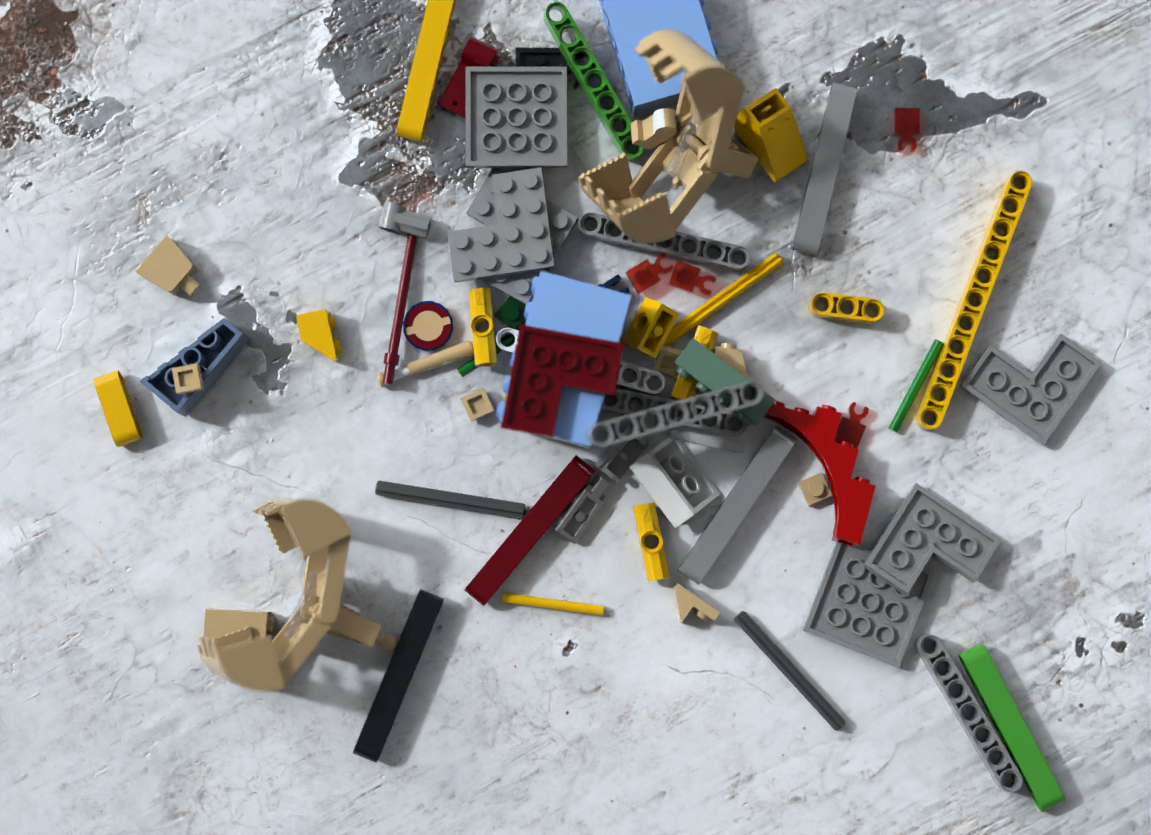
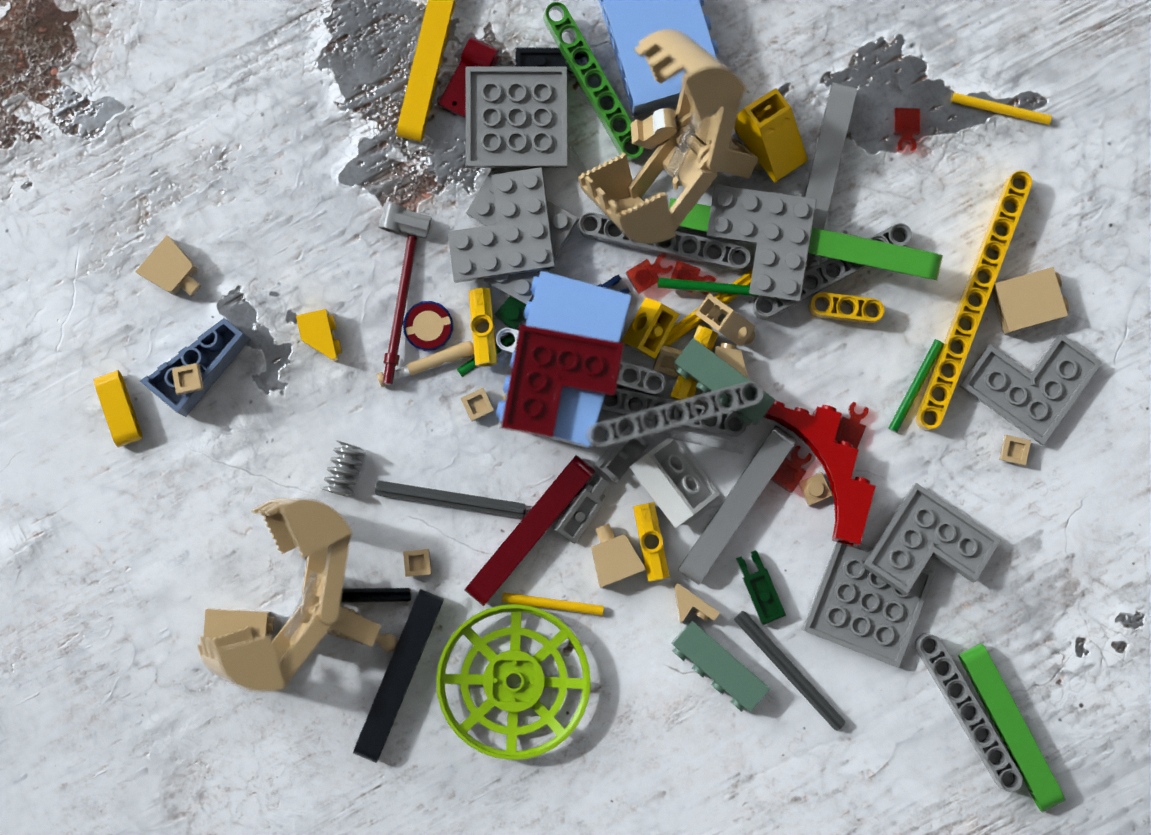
(343, 469): none -> light grey piece
(376, 595): none -> black axle
(417, 562): none -> tan plate
(513, 699): none -> lime dish
(614, 557): none -> tan torso
(704, 286): none -> green bar
(720, 666): none -> sand green brick
(733, 326): none -> tan torso
(761, 590): none -> dark green hinge
(778, 226): none -> light grey plate
(790, 471): none -> clear red plate
(822, 280): none -> light grey beam
(848, 248): none -> bright green beam
(1001, 108): none -> yellow bar
(1015, 450): none -> tan plate
(1029, 300): none -> tan brick

